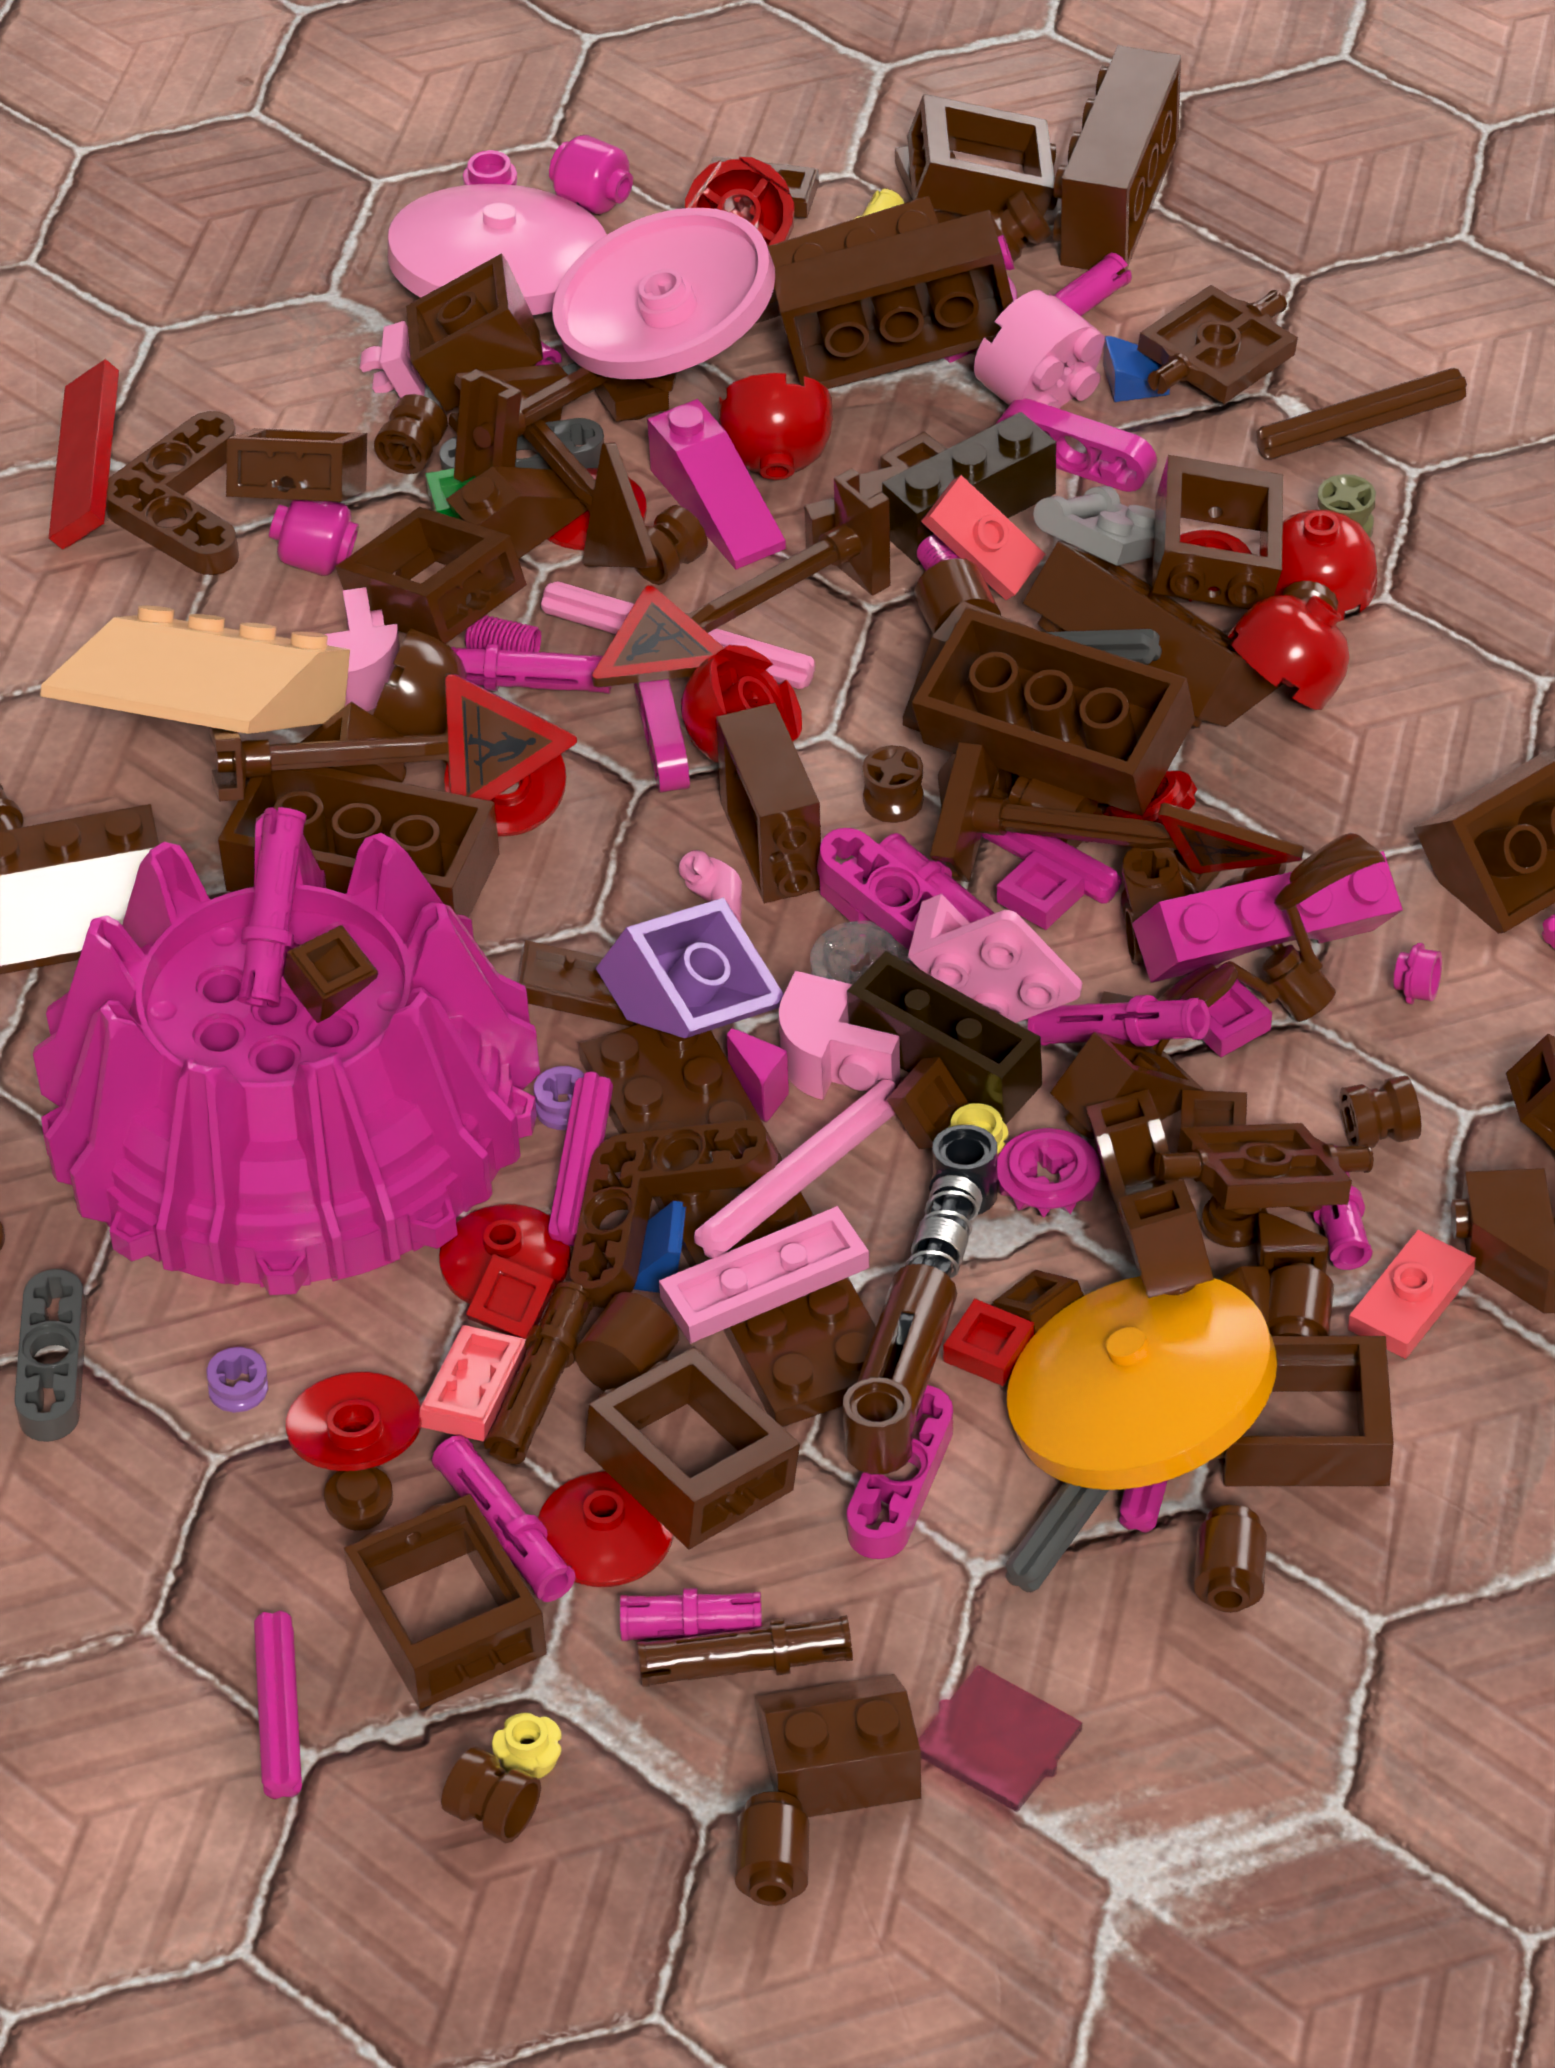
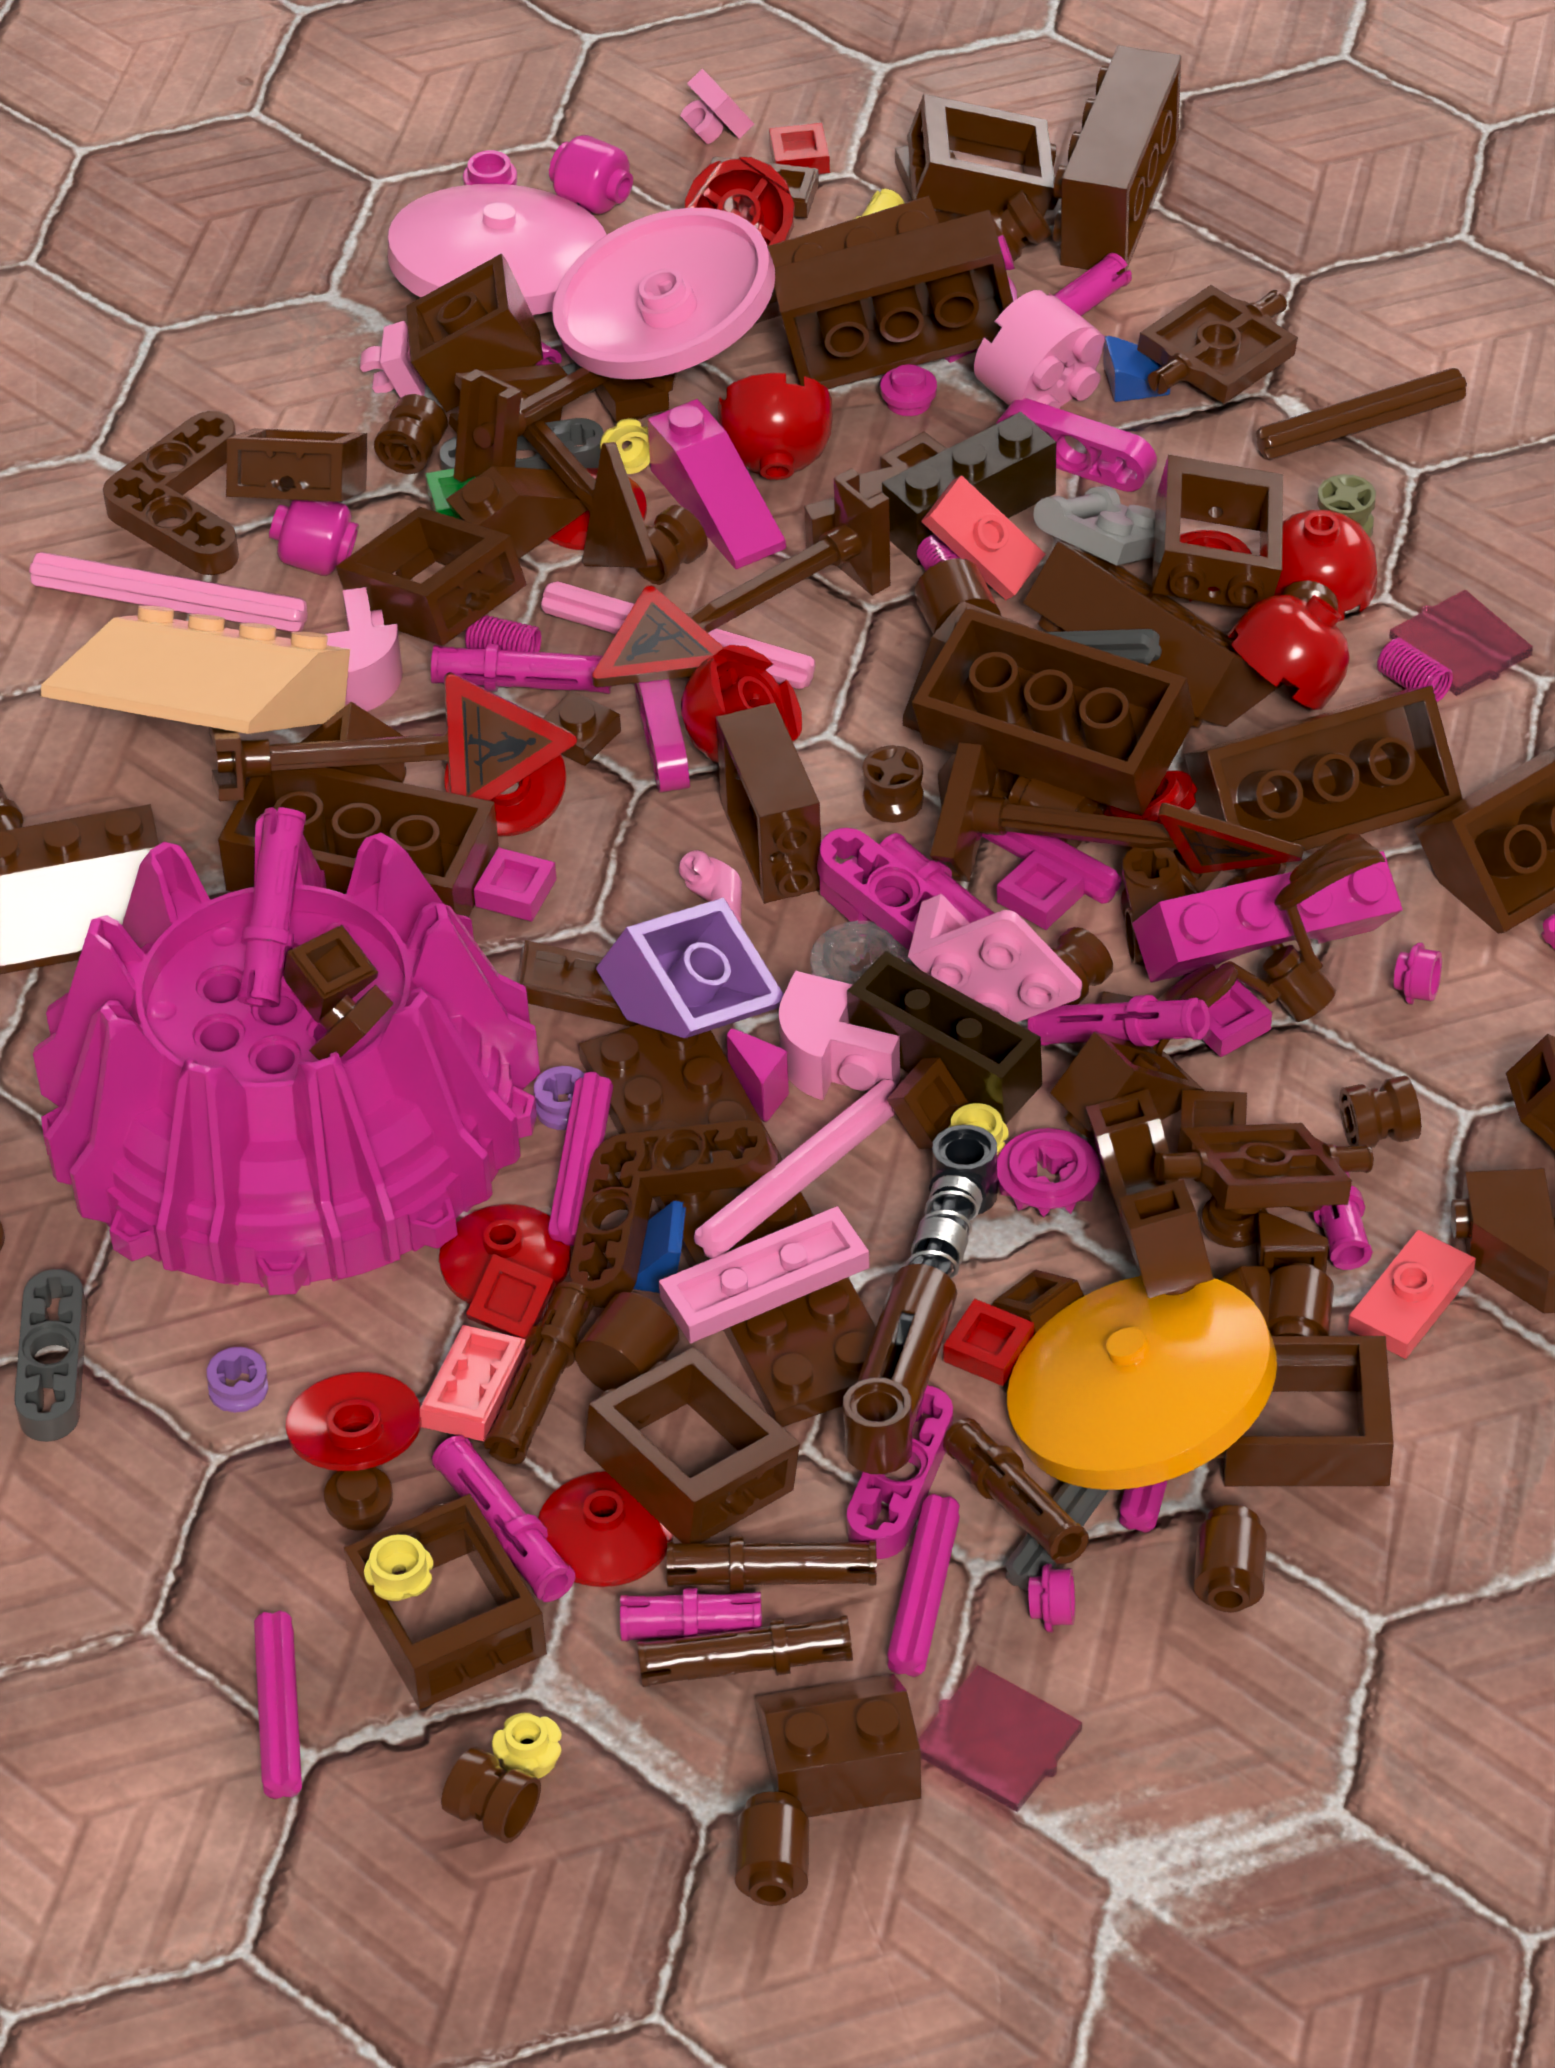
(84, 455): red tile -> none
(167, 591): none -> bright pink axle
(350, 1022): none -> reddish brown plate
(394, 1555): none -> light yellow plate
(416, 691): reddish brown cylinder -> none
(515, 884): none -> dark pink plate
(589, 722): none -> reddish brown plate
(637, 454): none -> light yellow plate
(714, 110): none -> bright pink tile
(770, 1563): none -> reddish brown pin
(800, 146): none -> plate
(908, 389): none -> dark pink plate
(923, 1585): none -> dark pink axle
(1052, 1597): none -> dark pink plate
(1053, 1528): none -> reddish brown pin
(1085, 957): none -> reddish brown wheel
(1332, 771): none -> reddish brown slope
(1410, 669): none -> dark pink piece
(1464, 639): none -> clear pink piece

